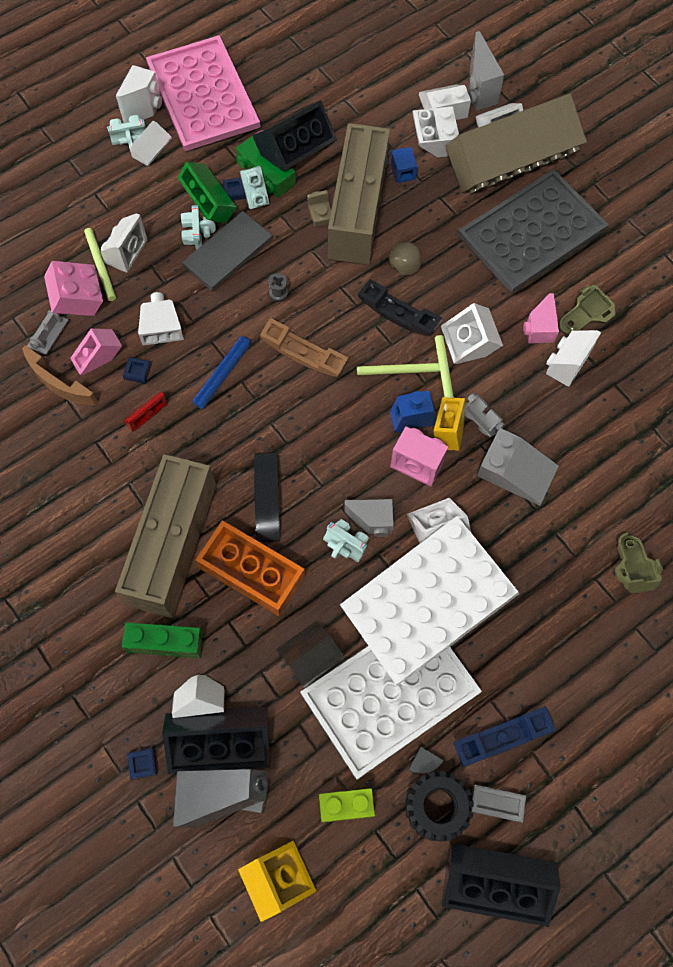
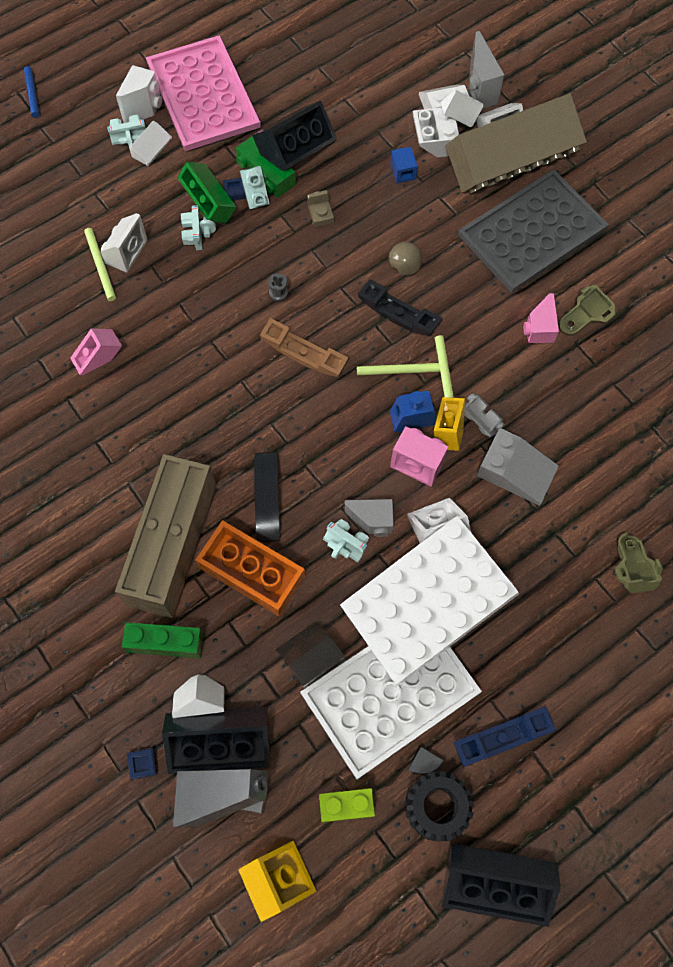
(31, 92): none -> blue bar
(47, 333): light grey hinge -> none
(73, 288): bright pink brick -> none
(76, 393): medium nougat slope -> none
(137, 370): dark blue tile -> none
(146, 411): red slope -> none
(159, 321): white torso -> none
(221, 372): blue axle -> none
(227, 251): dark grey tile -> none
(358, 194): dark tan brick -> none
(461, 107): none -> white slope
(471, 334): white slope -> none
(498, 803): light grey tile -> none
(572, 355): white slope -> none

